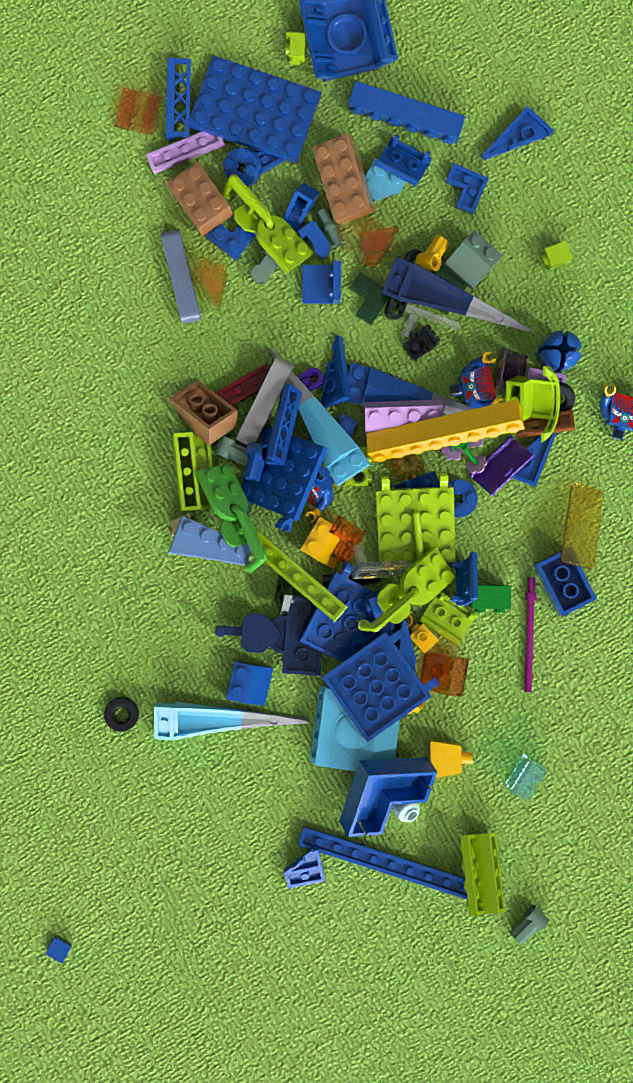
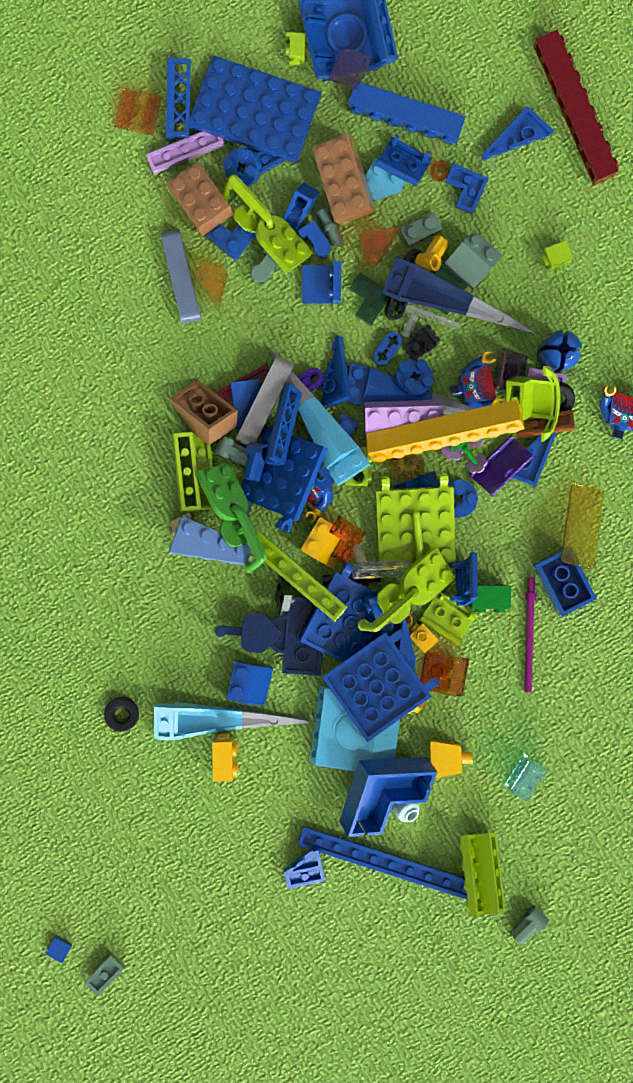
(104, 974): none -> sand green plate
(223, 753): none -> yellow brick
(244, 395): none -> blue sticker
(350, 68): none -> clear purple piece
(391, 351): none -> blue beam
(421, 229): none -> sand green plate
(421, 370): none -> blue plate
(439, 177): none -> clear orange piece
(575, 107): none -> dark red brick

